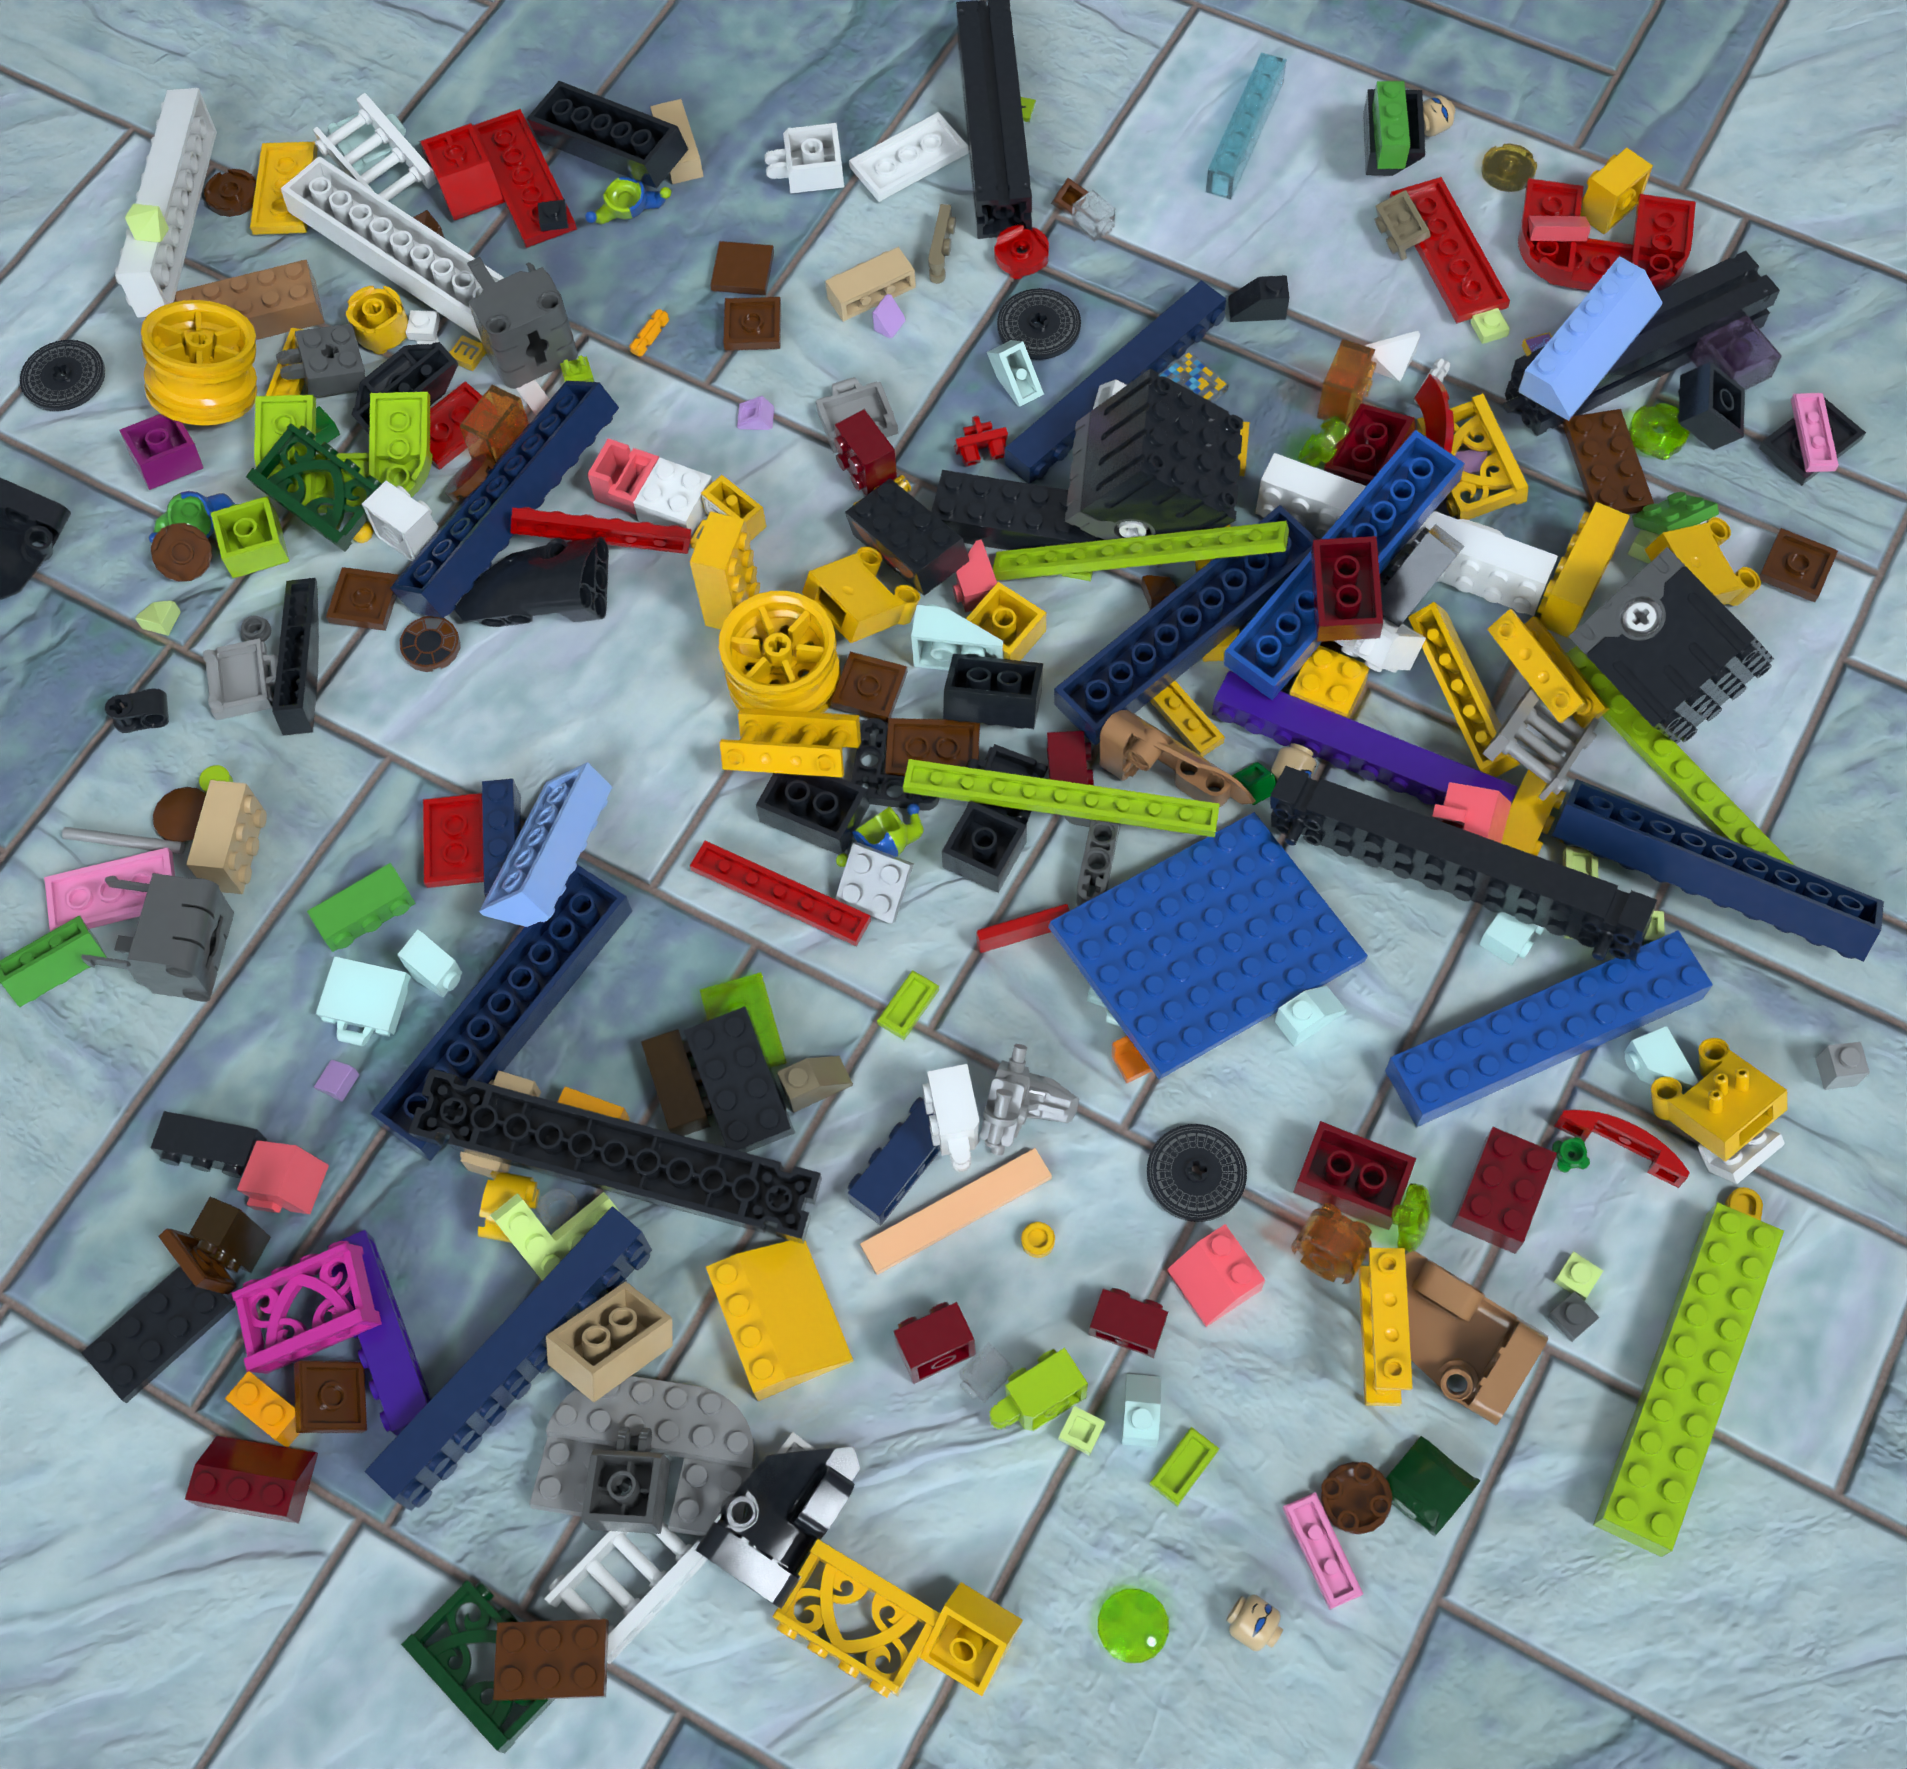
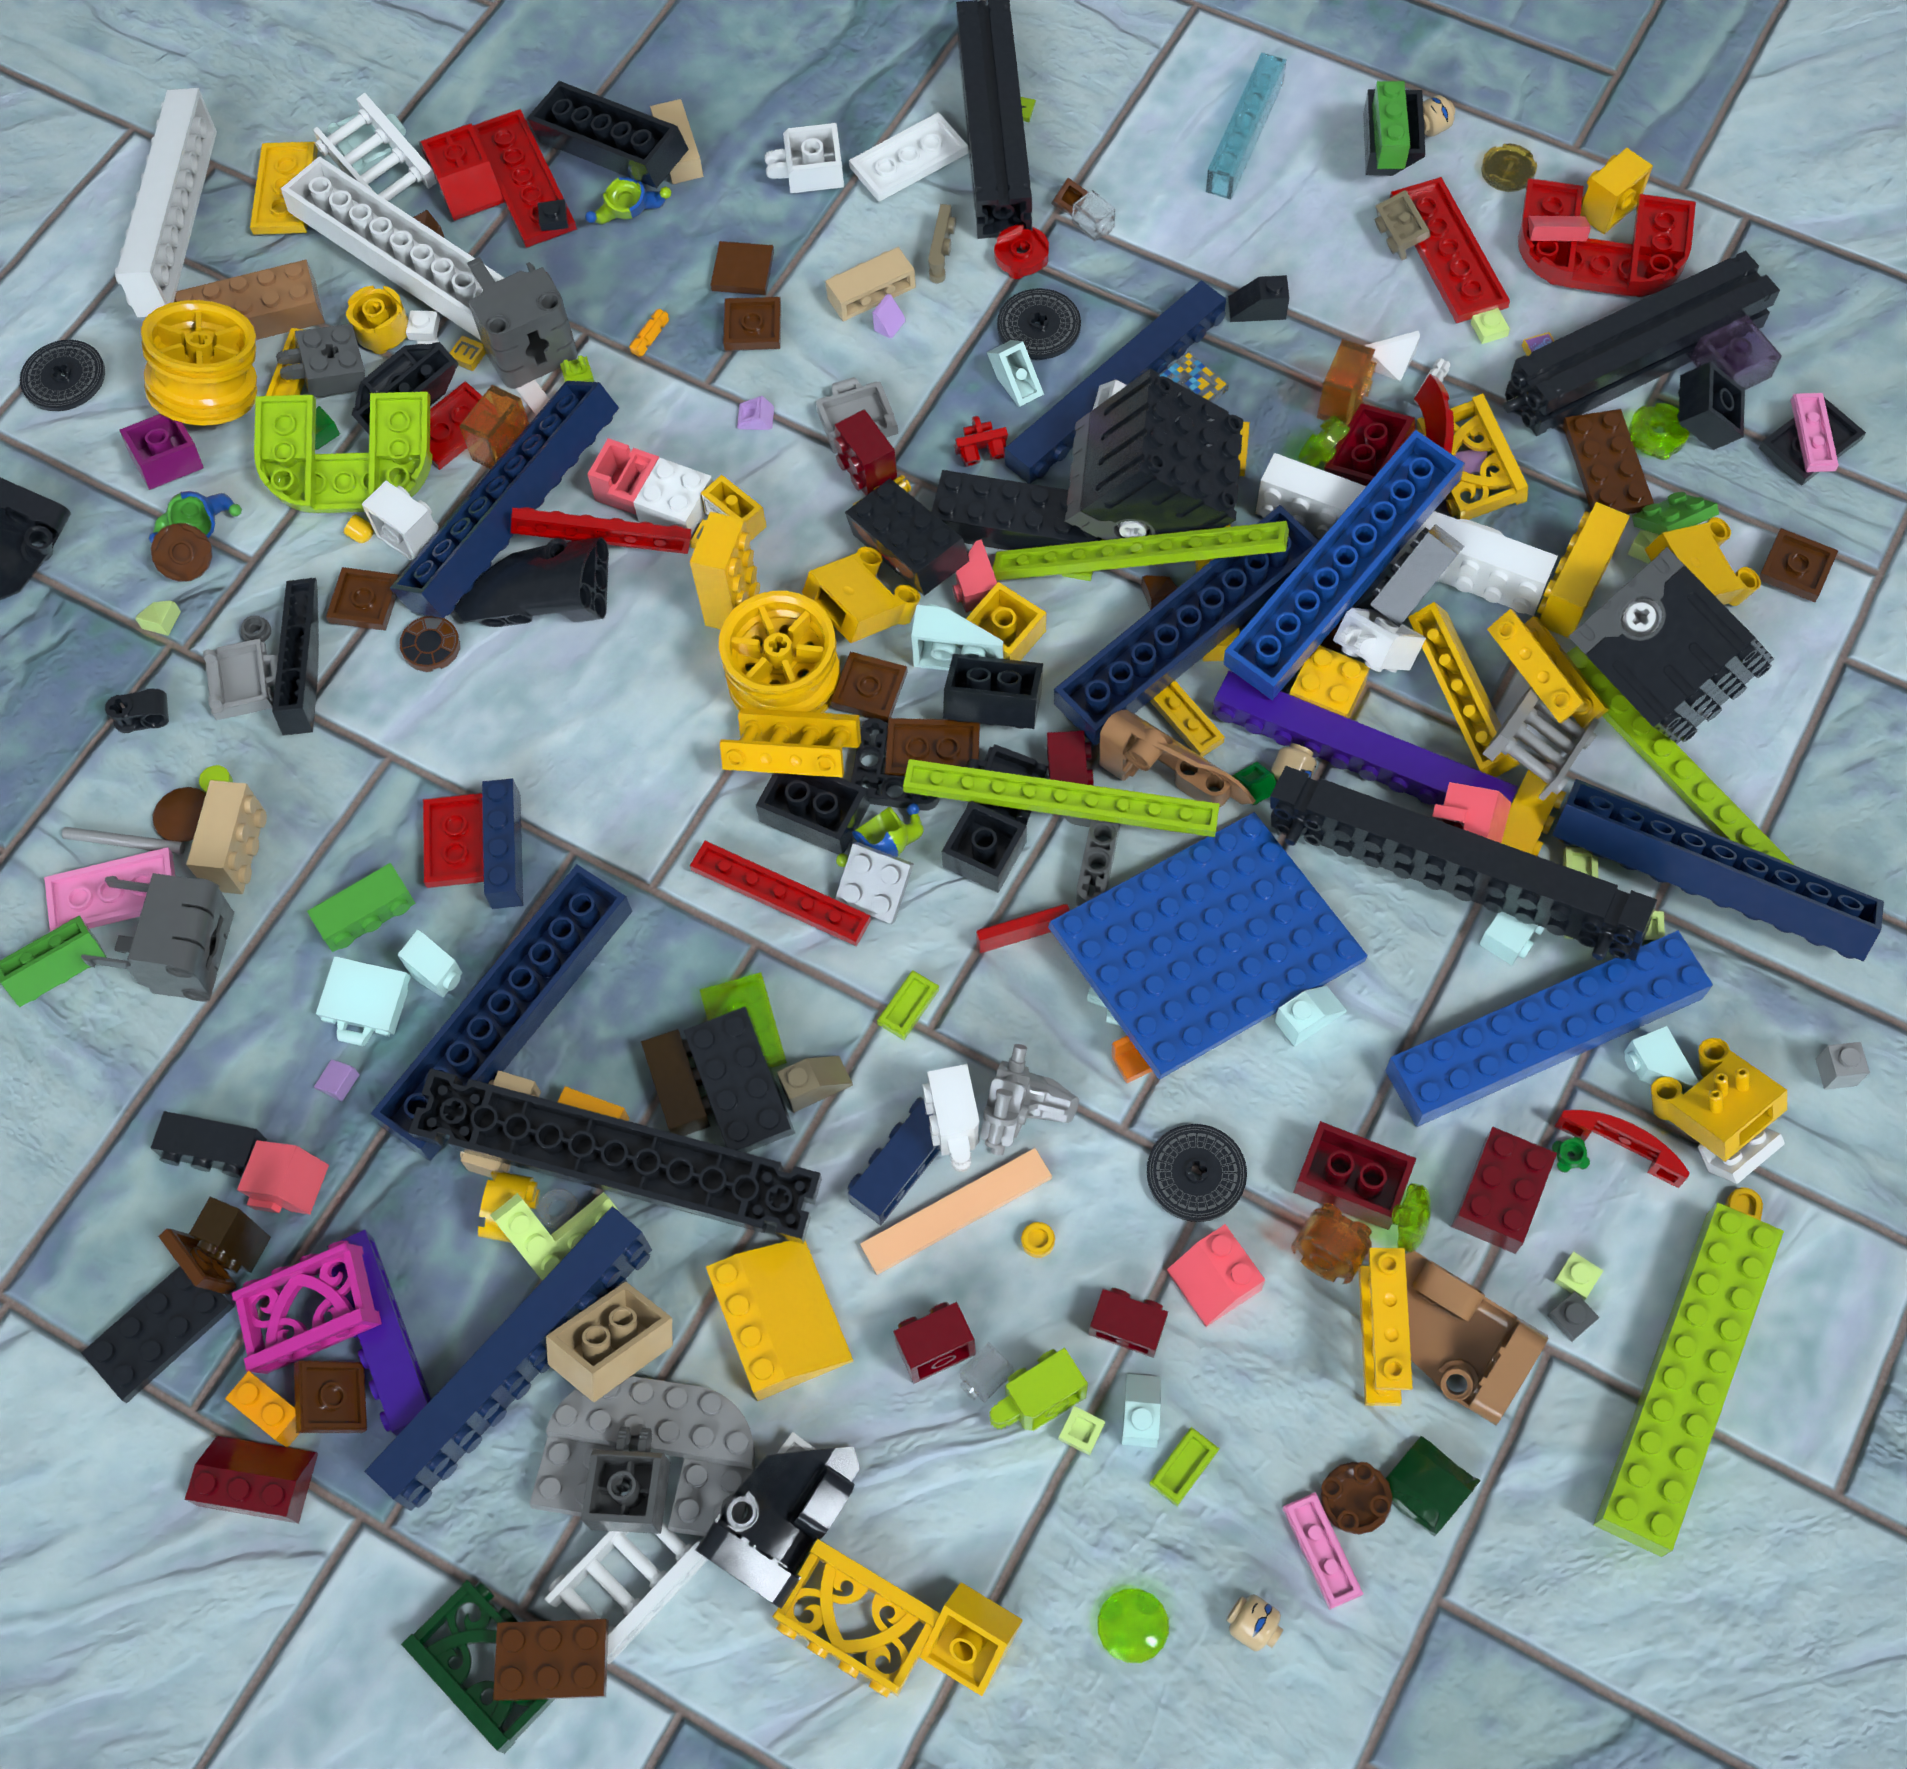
(146, 223): yellowish green slope -> none
(230, 192): reddish brown tile -> none
(250, 537): lime brick -> none
(278, 484): dark green fence -> none
(469, 477): reddish brown tile -> none
(547, 848): light blue slope -> none
(1346, 588): dark red brick -> none
(1591, 339): light blue slope -> none

